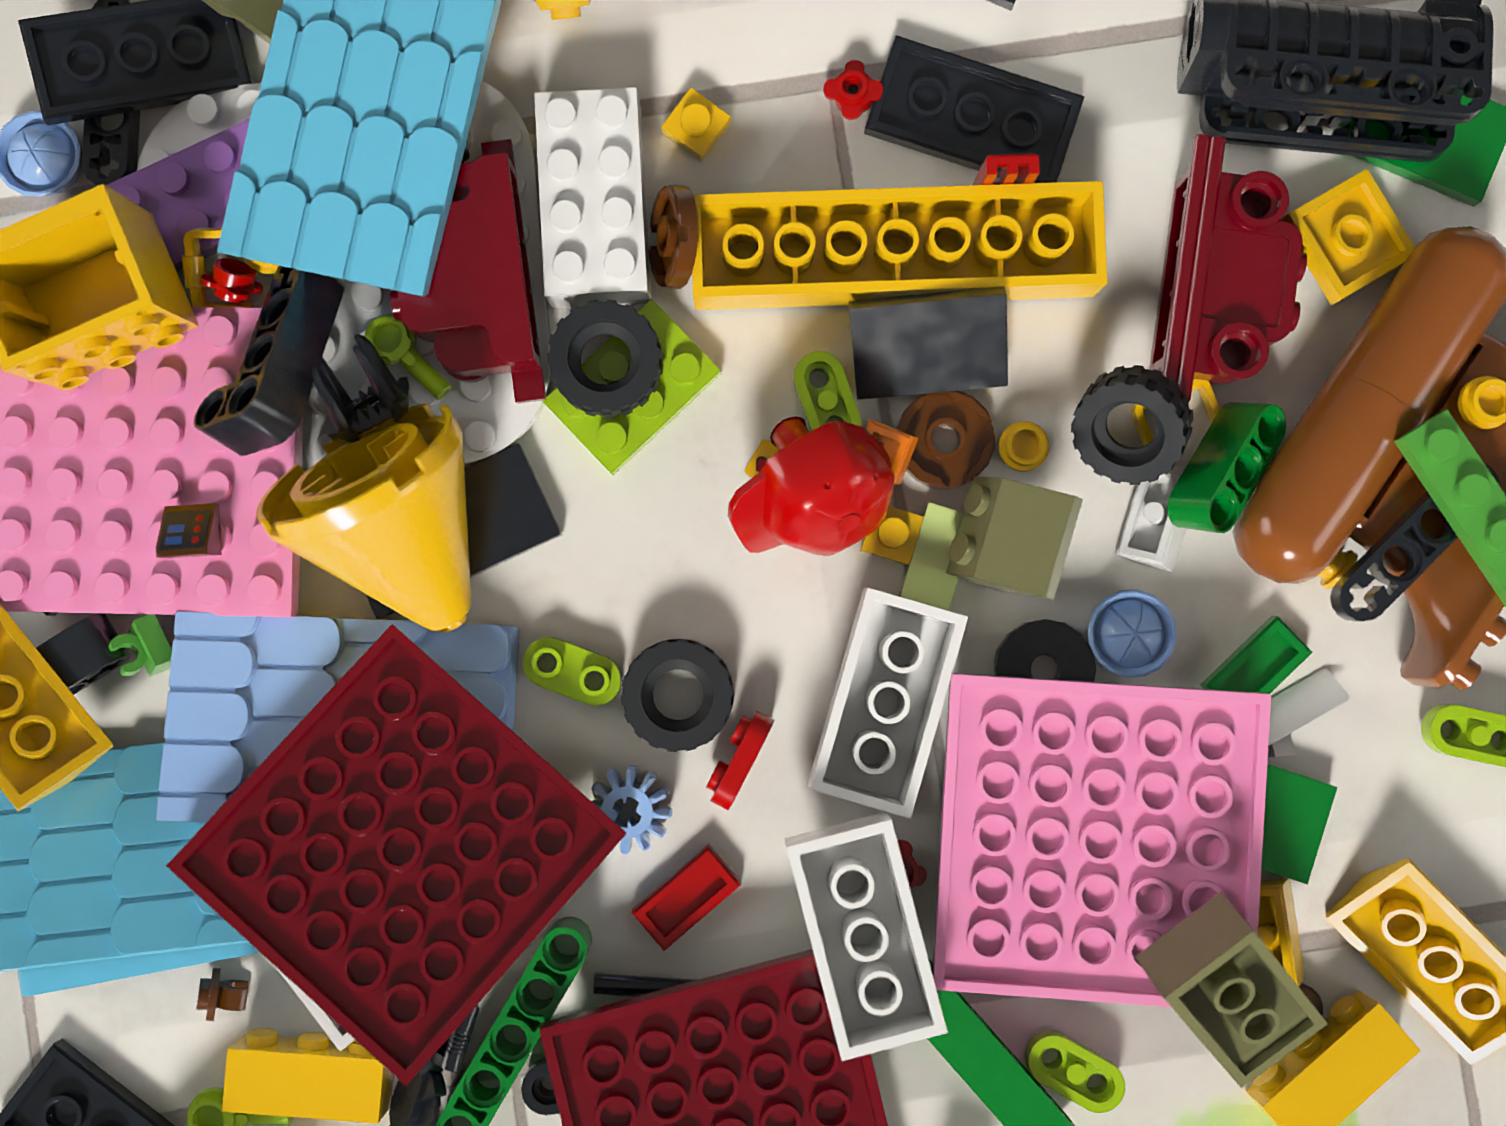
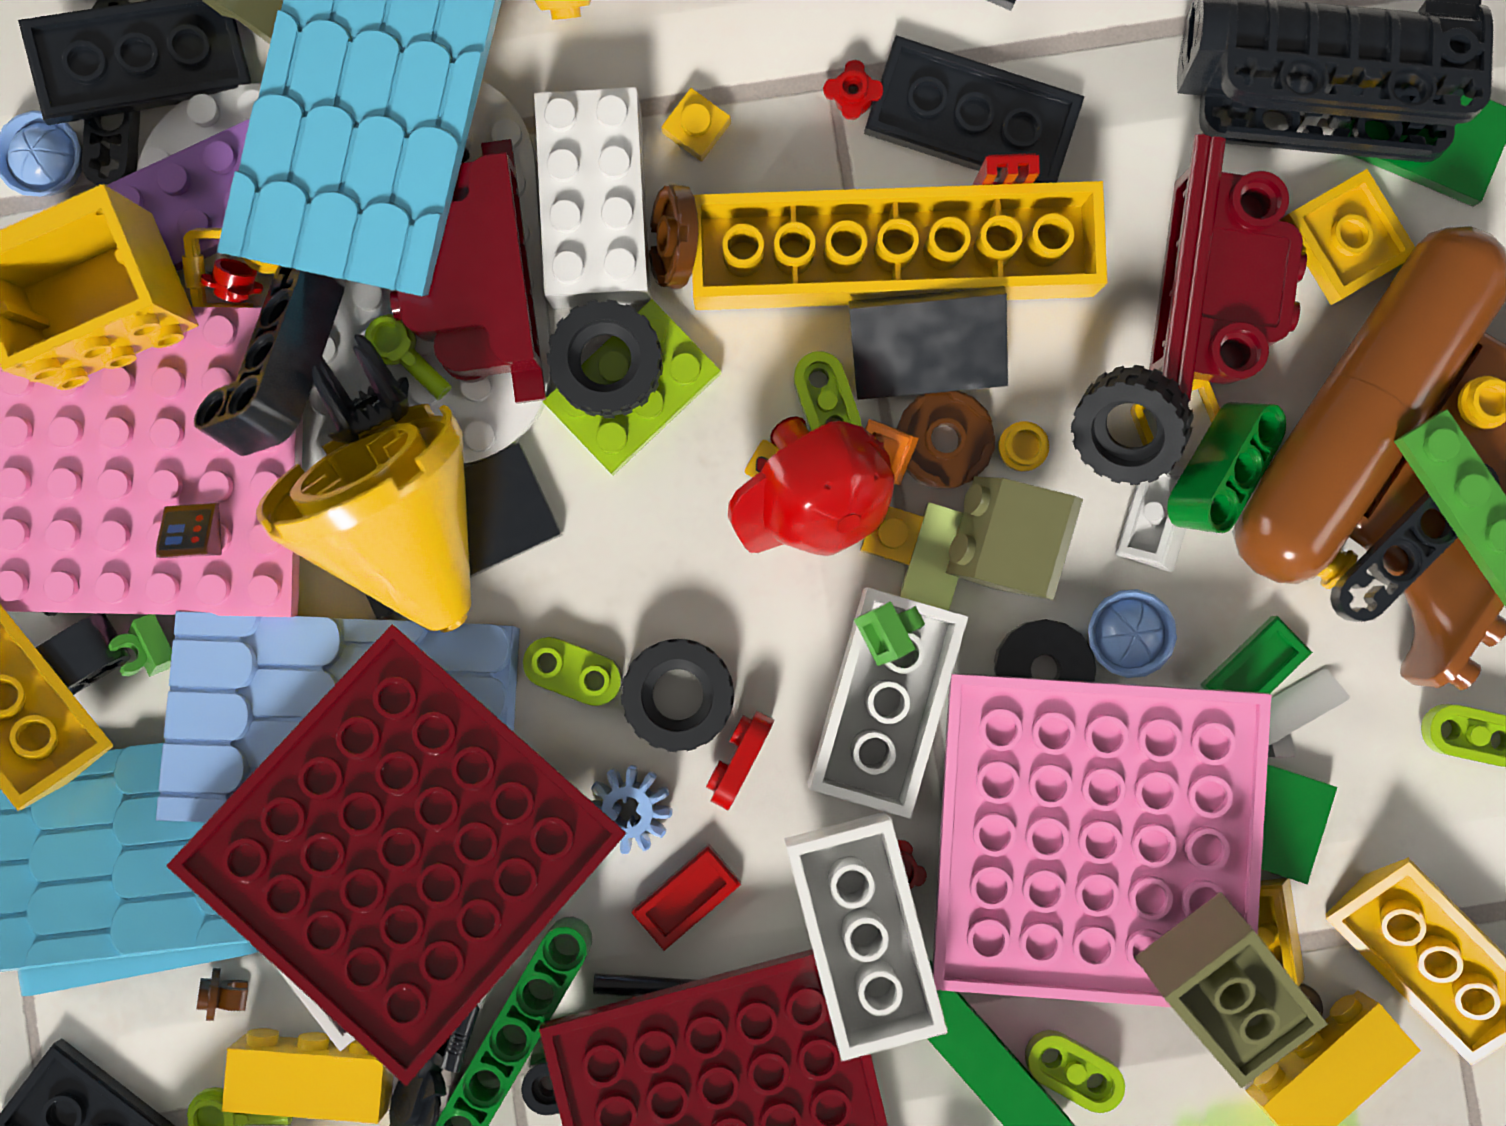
(888, 632): none -> bright green tile

